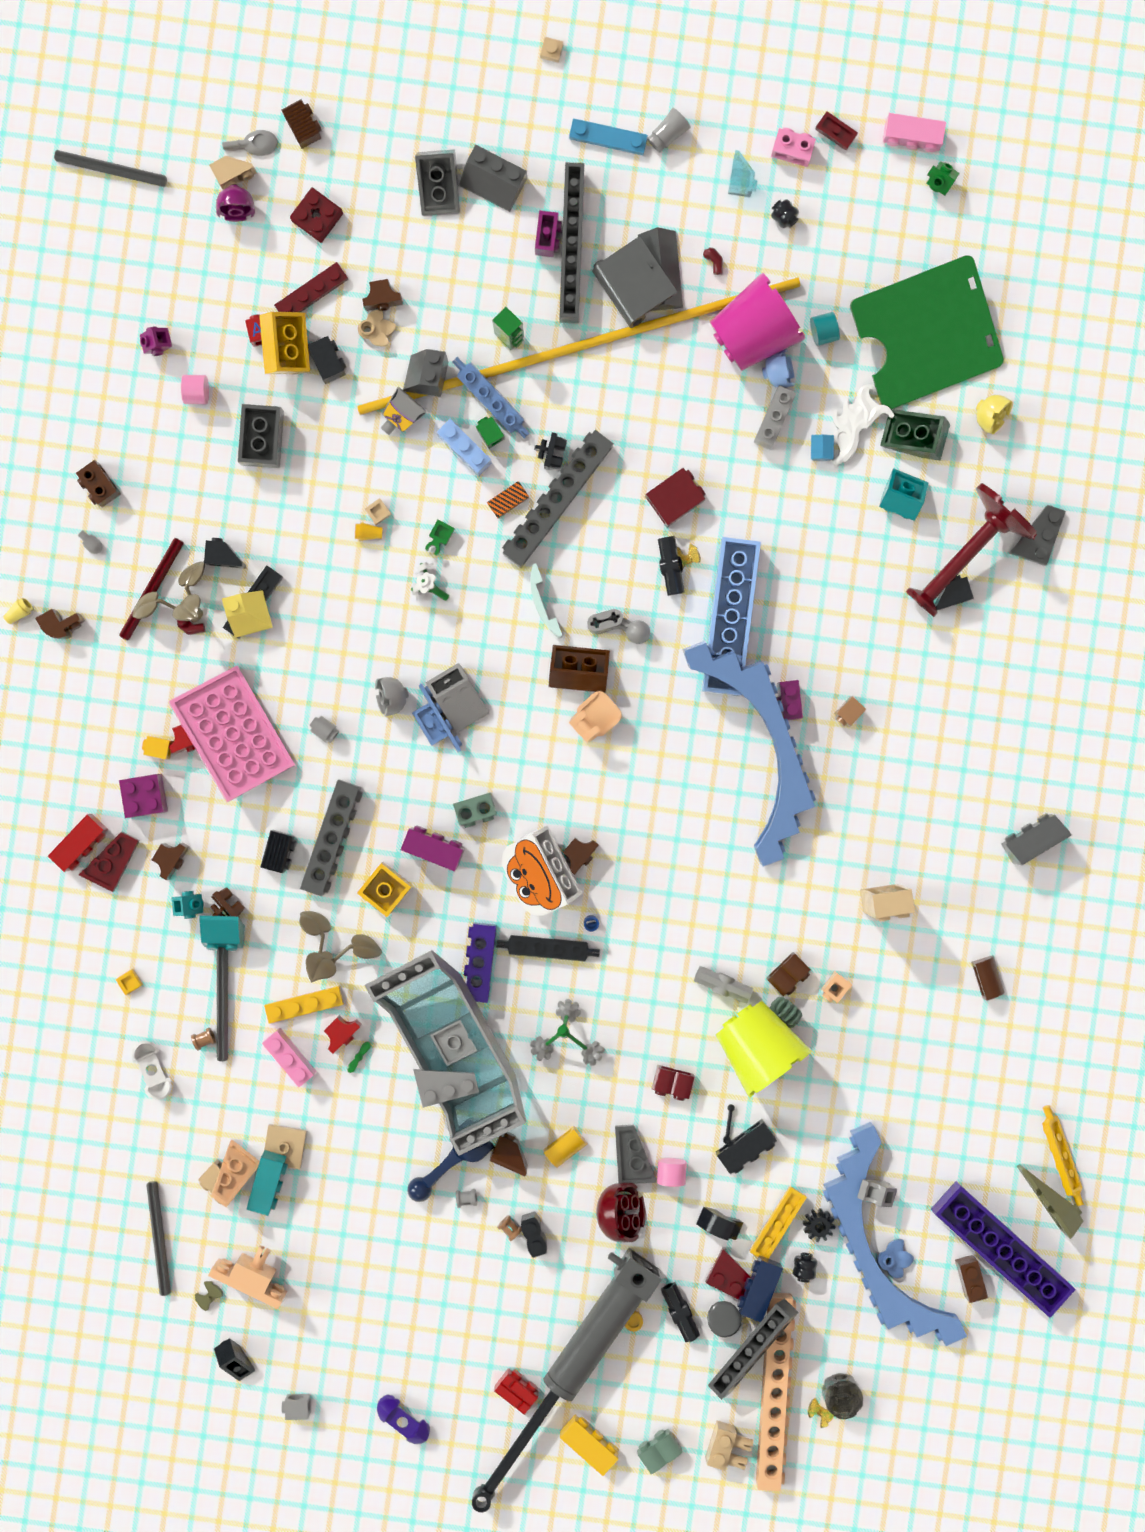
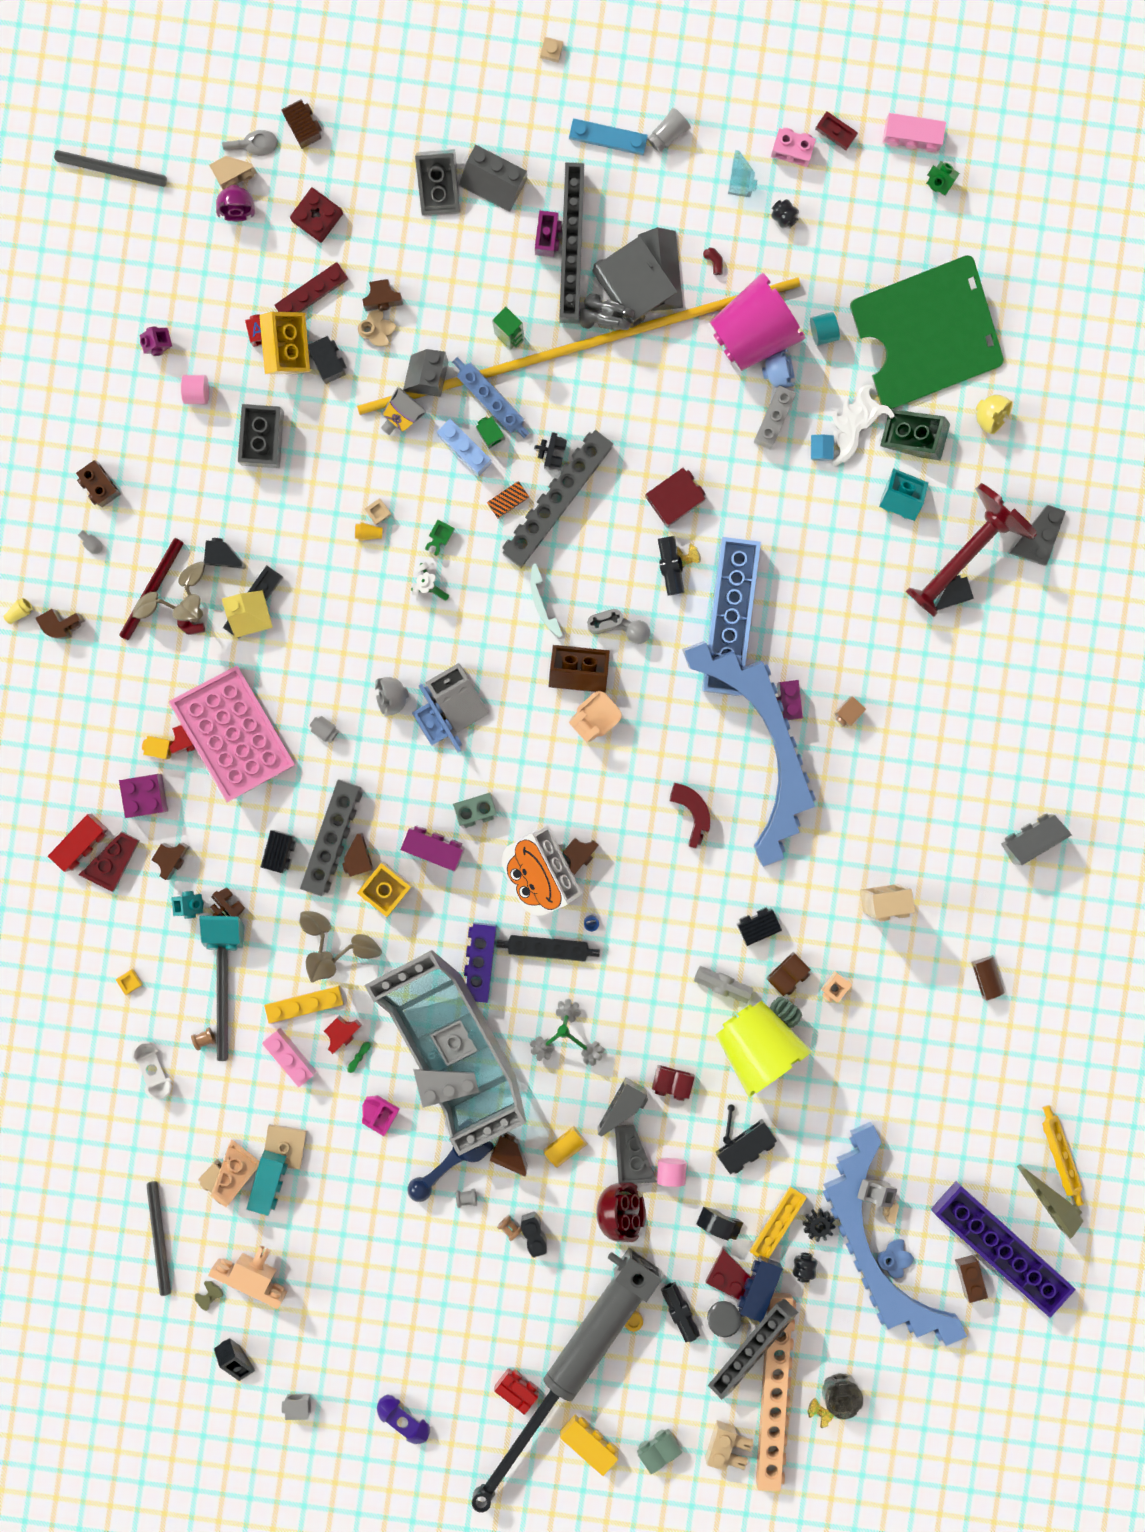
(357, 858): none -> reddish brown slope
(378, 1114): none -> dark pink slope
(609, 318): none -> dark grey piece
(624, 1105): none -> dark grey slope
(694, 802): none -> dark red arch
(759, 926): none -> black brick
(890, 1213): none -> tan plate

